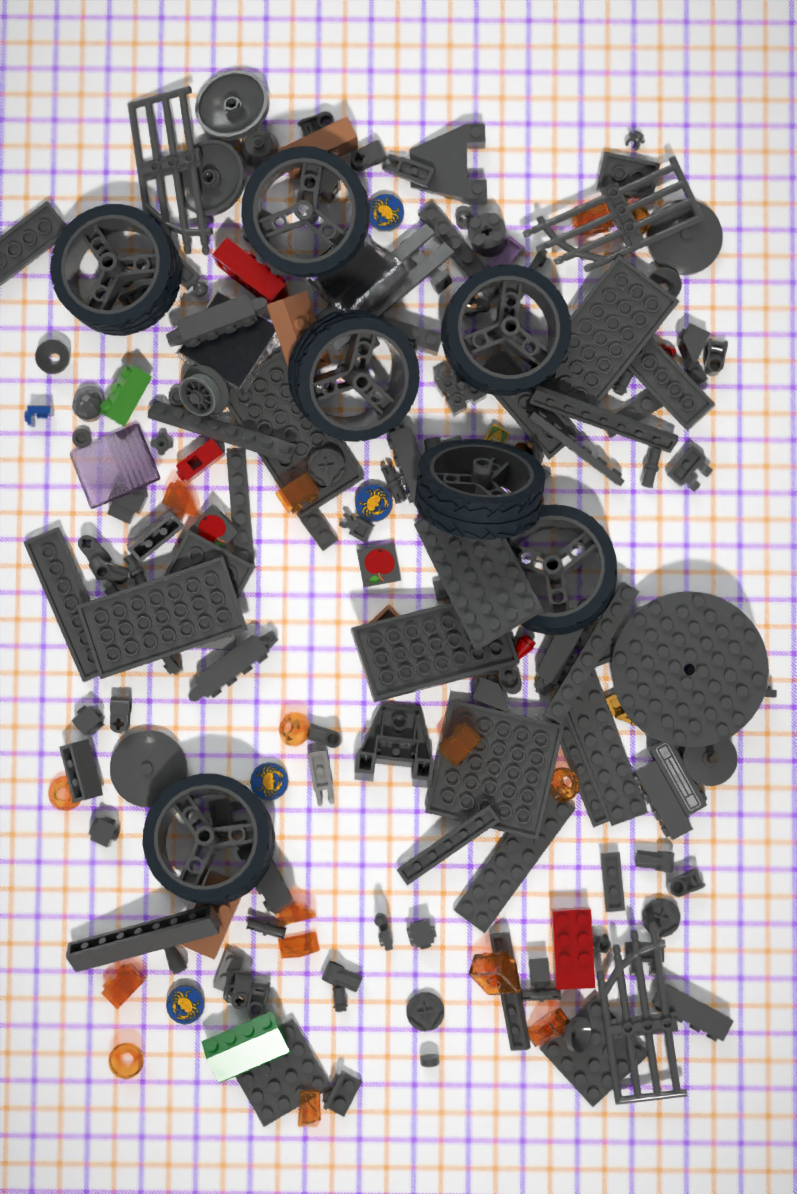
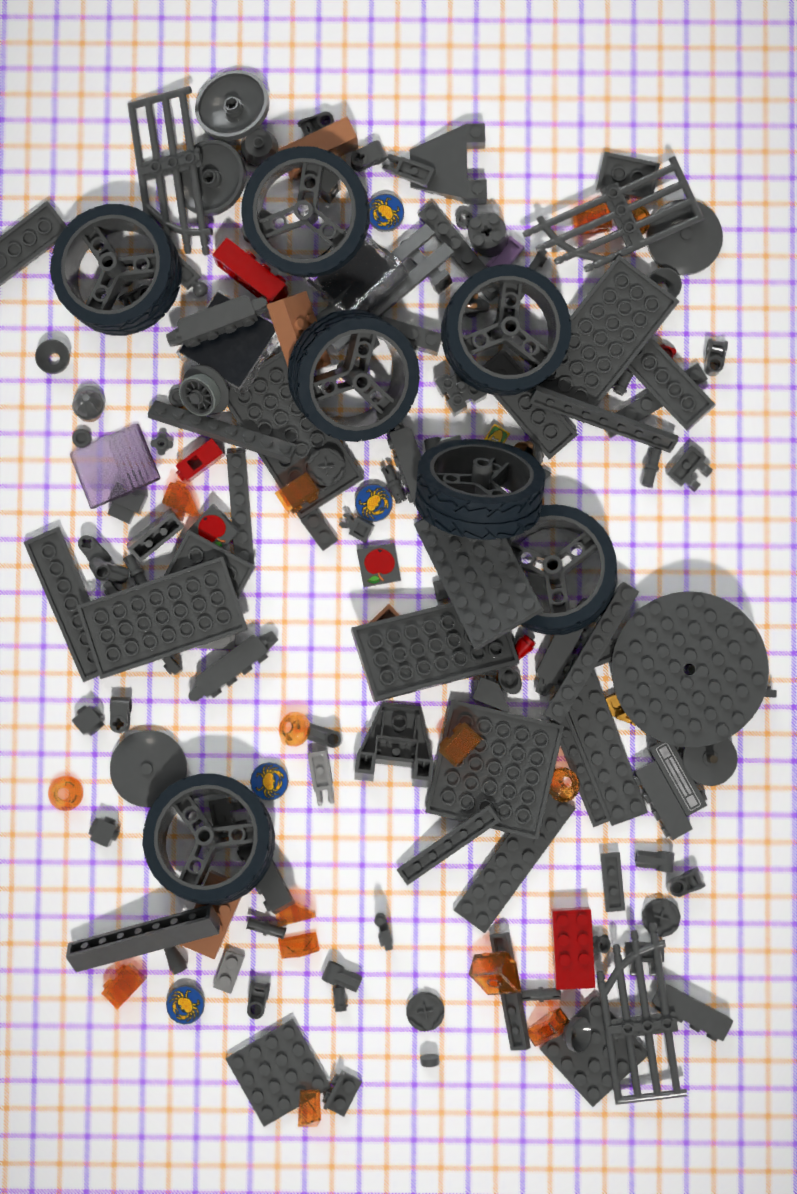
(41, 412): blue bracket -> none
(81, 770): dark grey brick -> none
(122, 1069): clear orange piece -> none
(125, 394): bright green brick -> none
(237, 985): dark grey piece -> none
(246, 1046): slope -> none
(421, 933): dark grey brick -> none
(539, 972): dark grey brick -> none
(582, 452): dark grey plate -> none
(637, 137): dark grey plate -> none
(692, 344): dark grey slope -> none

